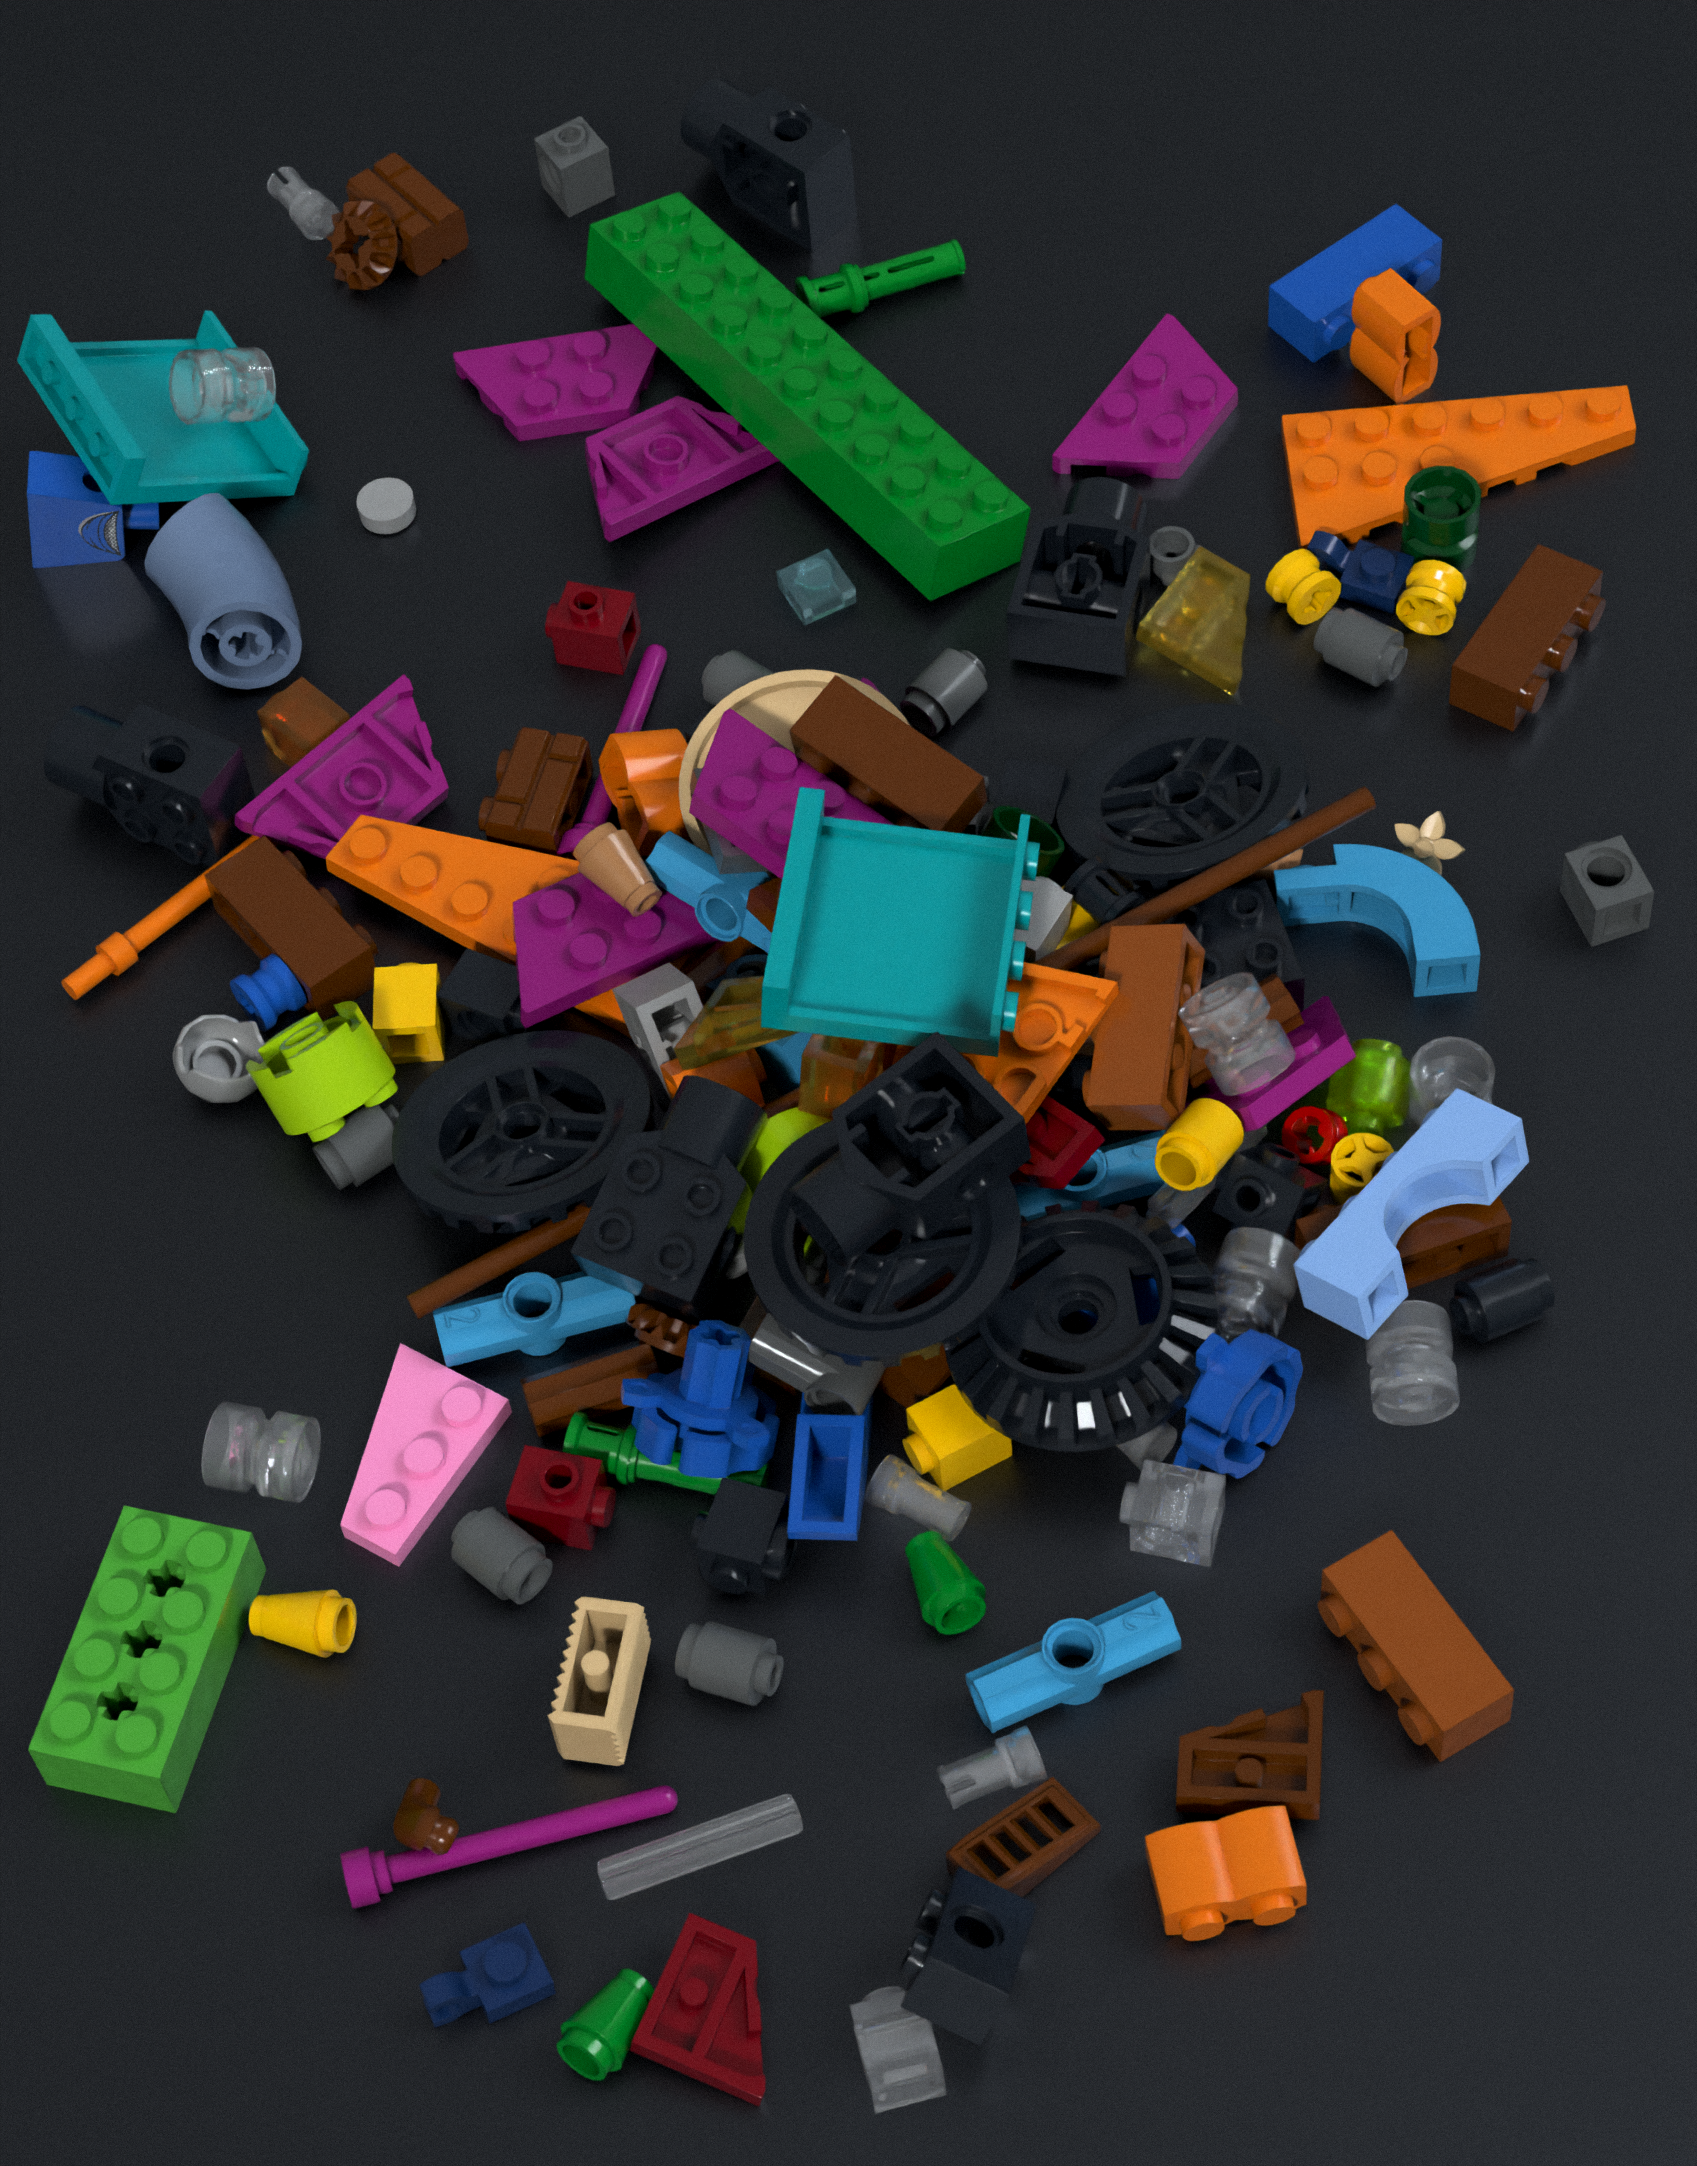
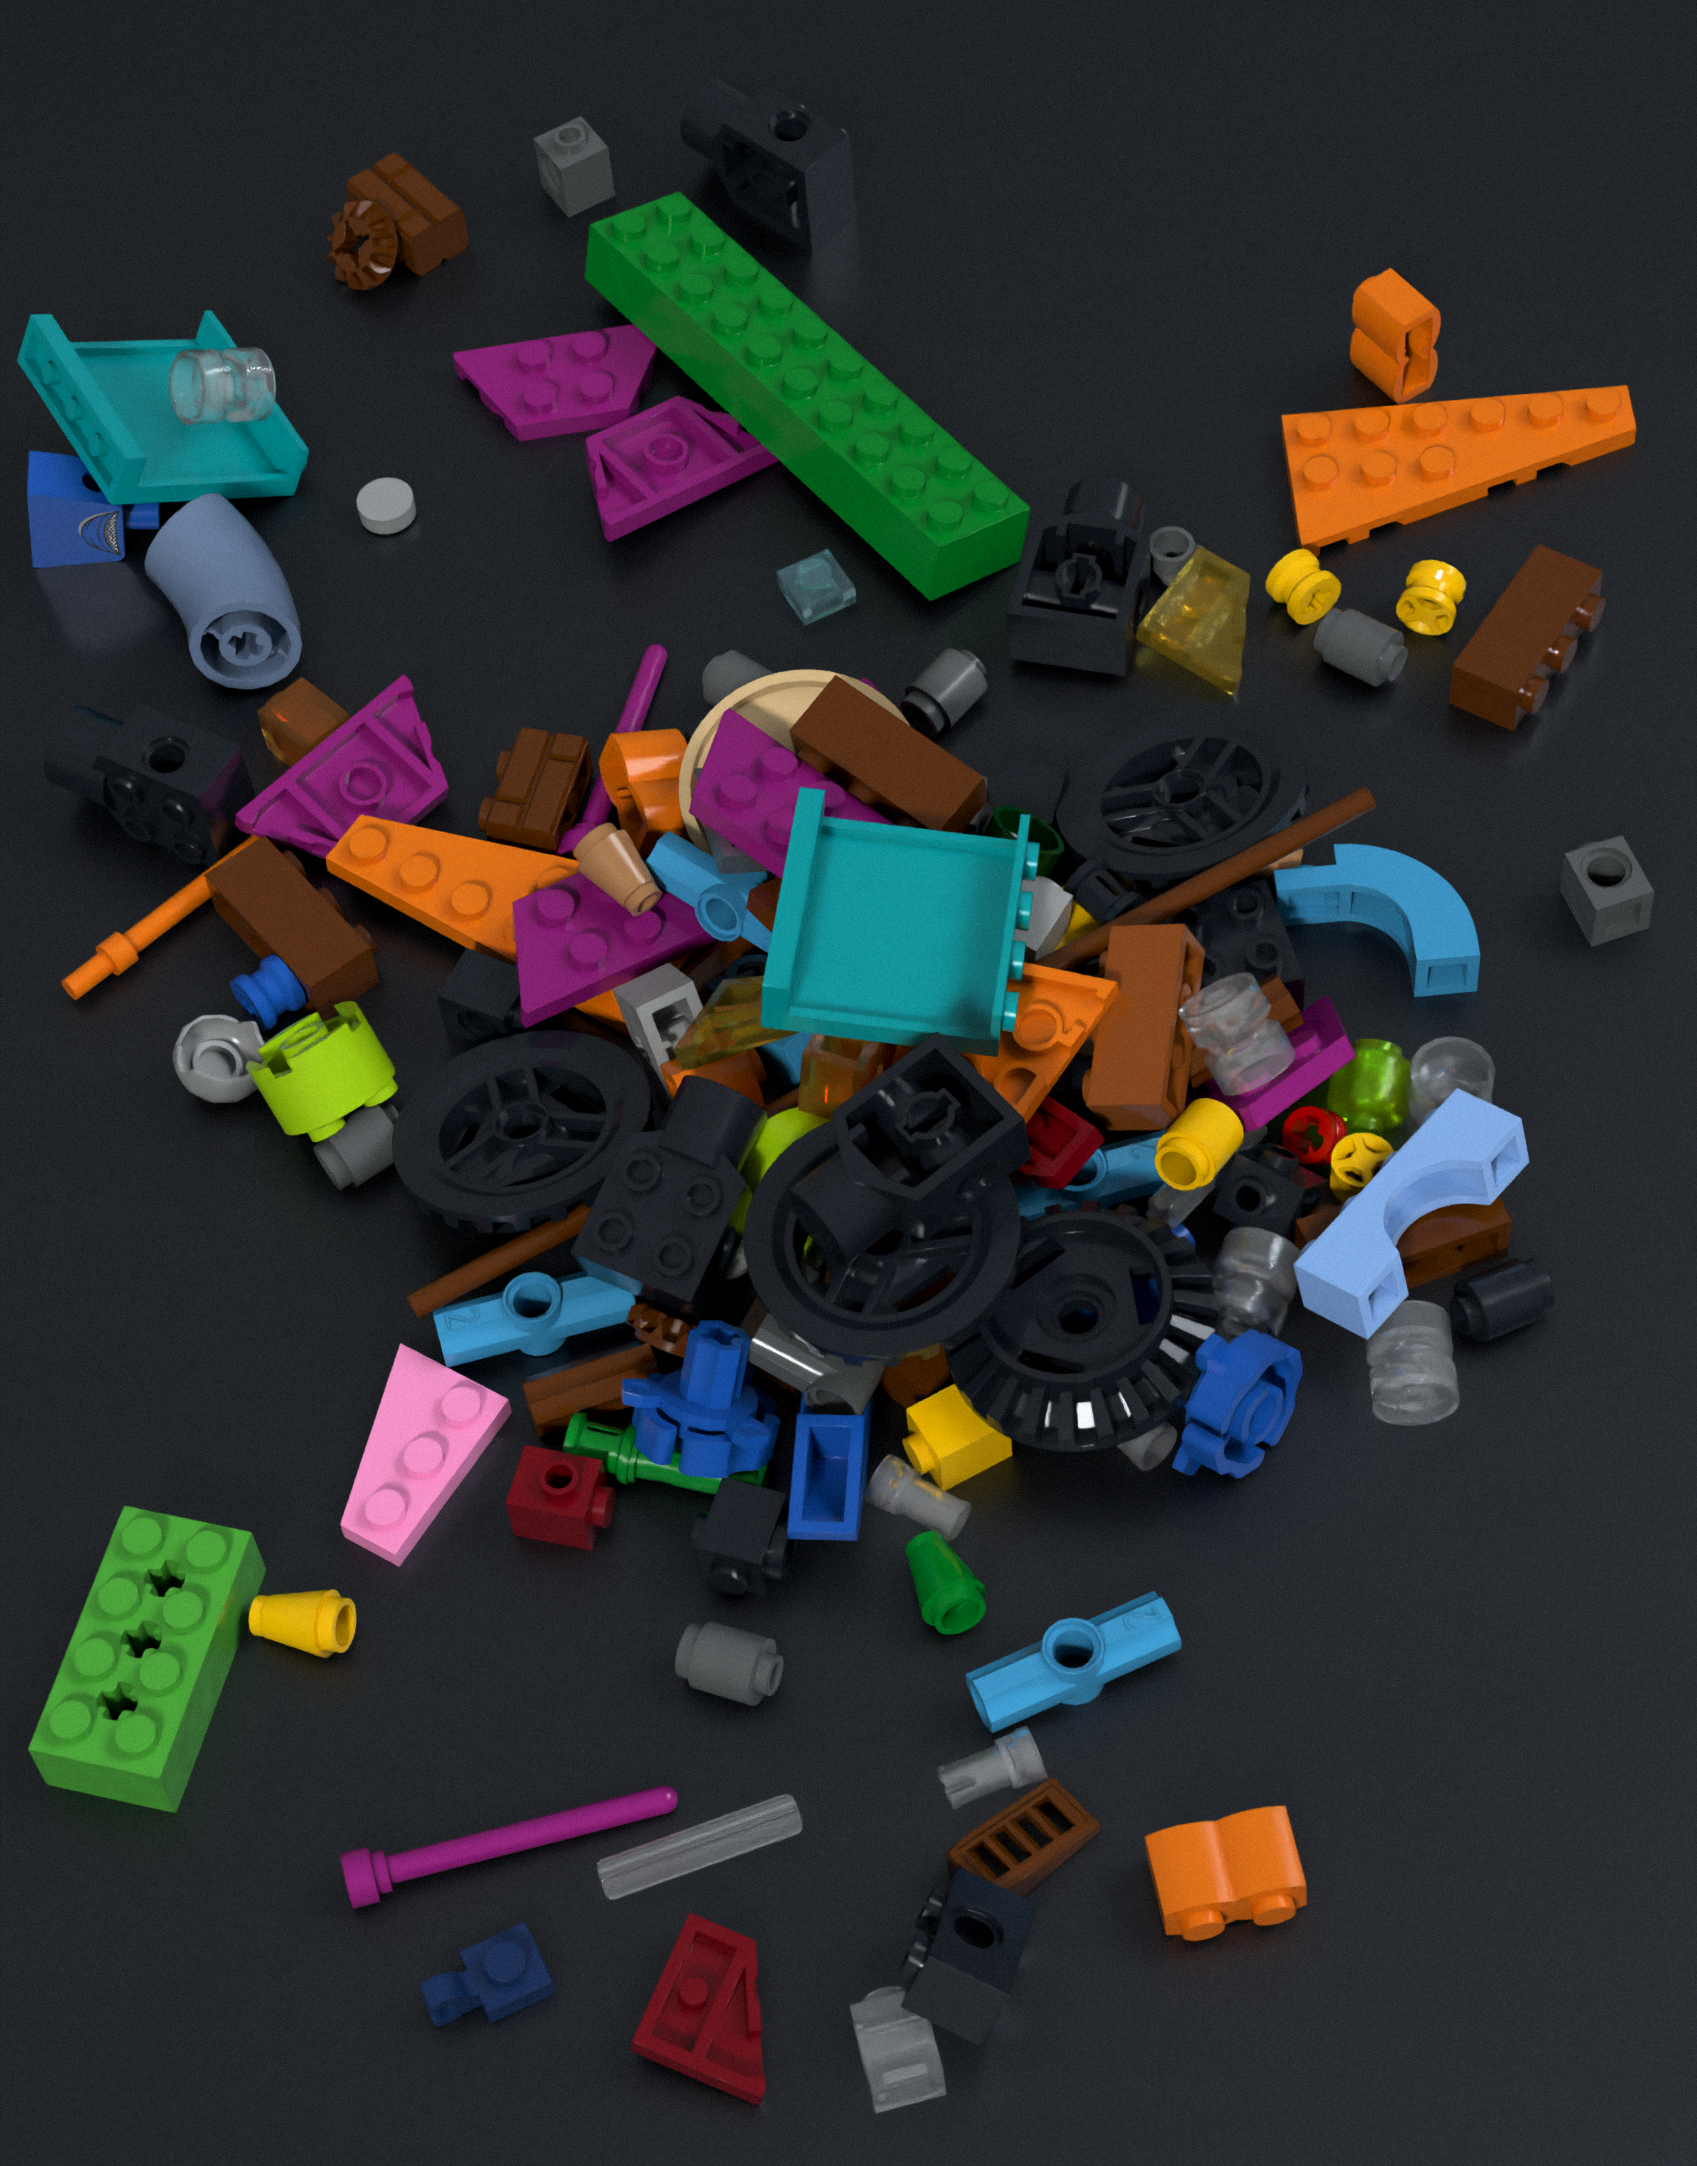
(251, 1450): clear wheel -> none
(306, 206): clear pin -> none
(408, 1012): yellow brick -> none
(419, 1821): reddish brown arm -> none
(500, 1555): dark grey brick -> none
(594, 627): dark red brick -> none
(600, 1681): tan brick -> none
(602, 2030): green cone -> none
(854, 286): green pin -> none
(1153, 411): magenta wing -> none
(1174, 1512): clear brick -> none
(1255, 1763): reddish brown wing -> none
(1316, 299): blue brick -> none
(1368, 575): dark blue plate -> none
(1414, 1647): dark orange brick -> none
(1427, 843): tan plant -> none
(1441, 516): dark green wheel -> none

